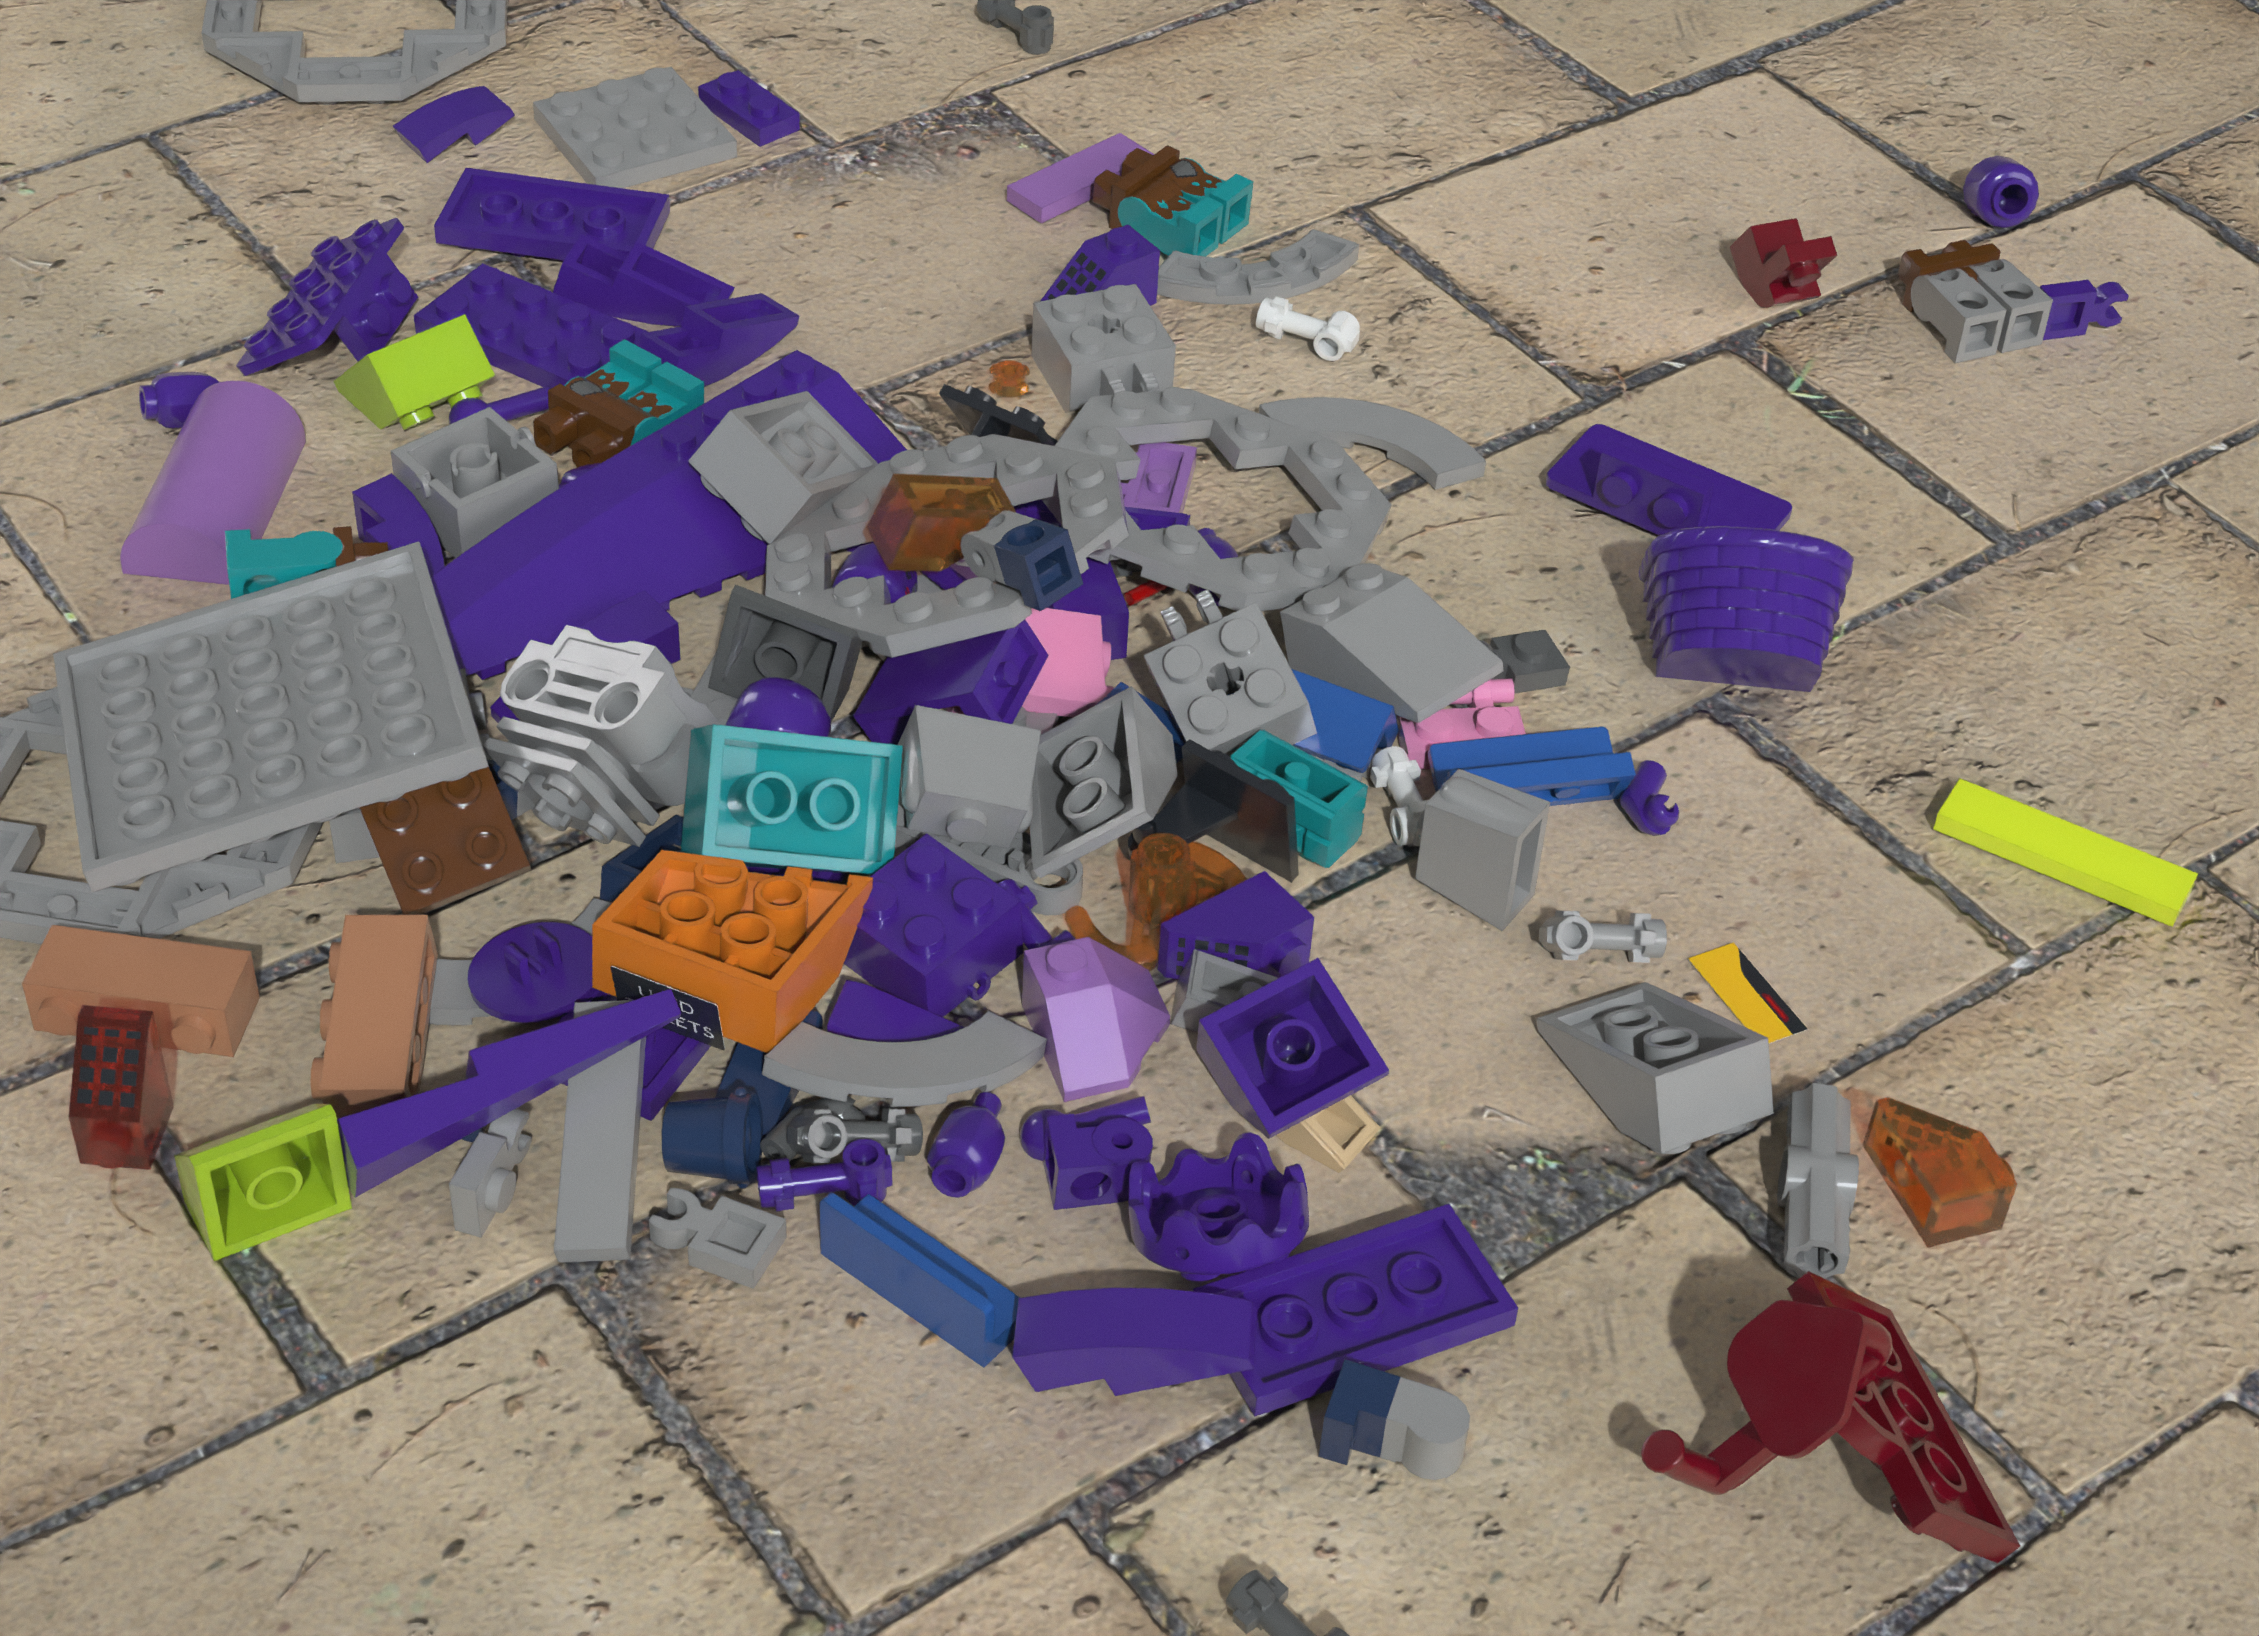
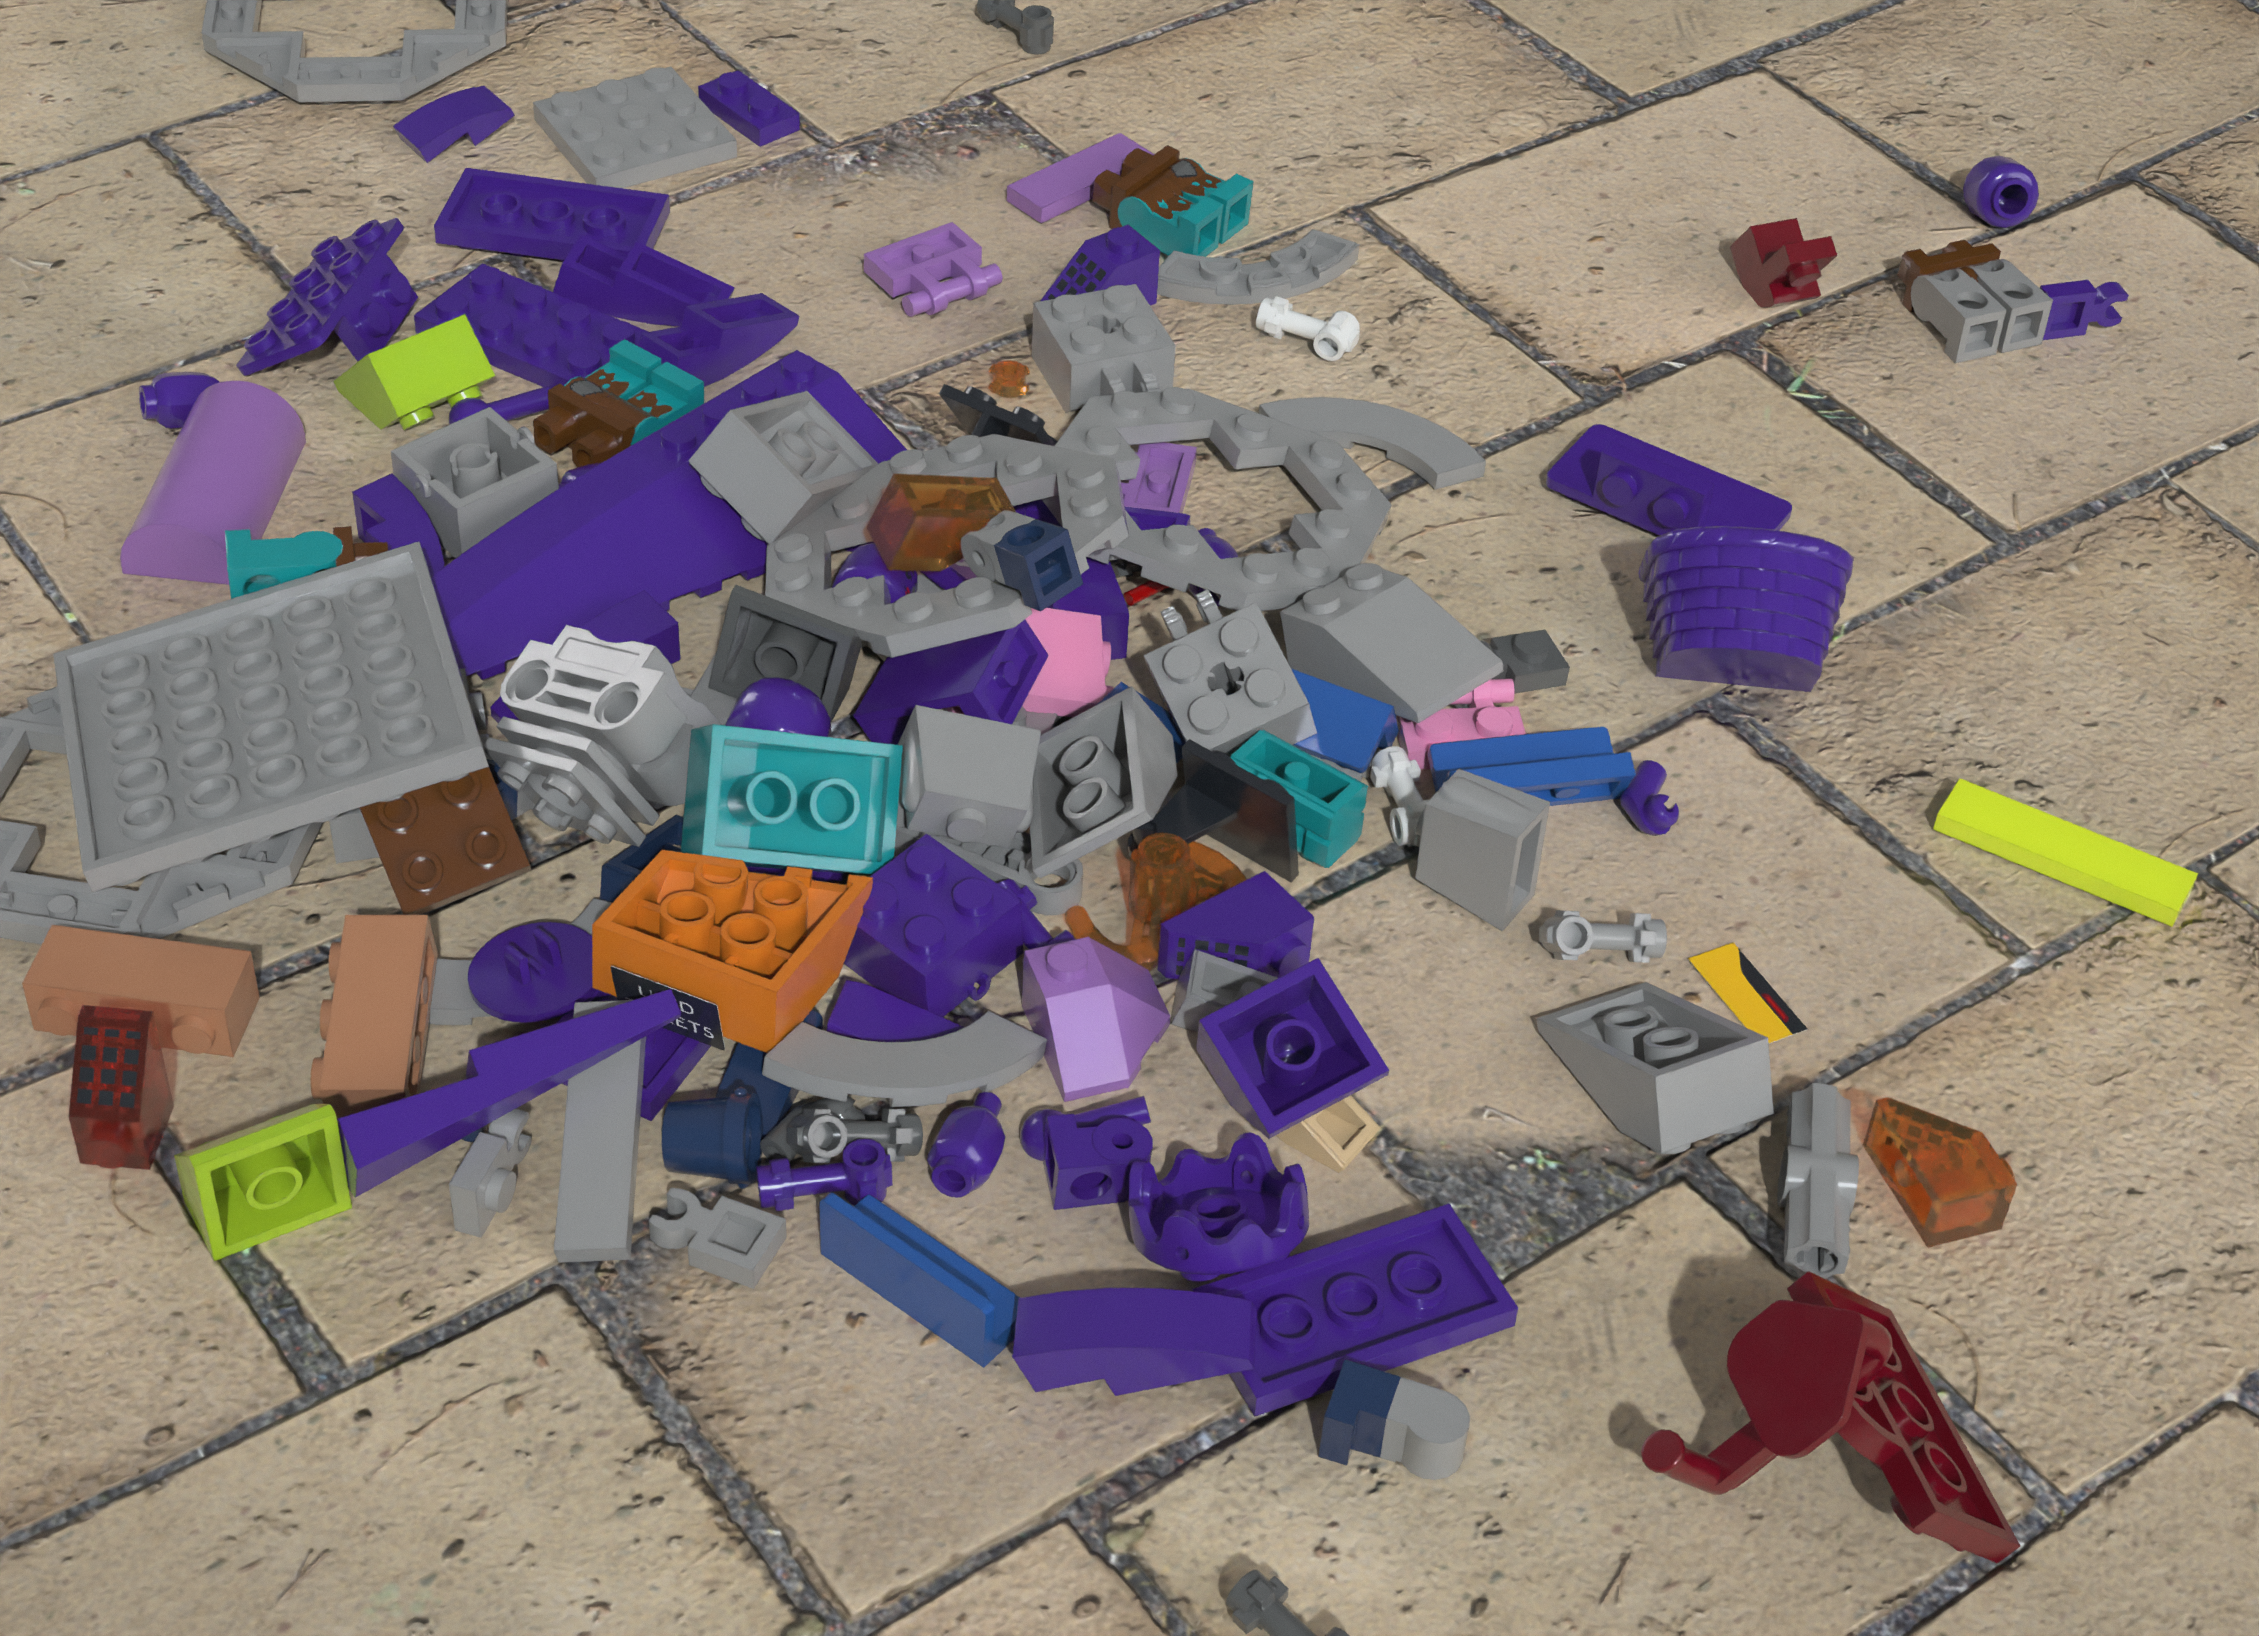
(923, 261): none -> medium lavender plate

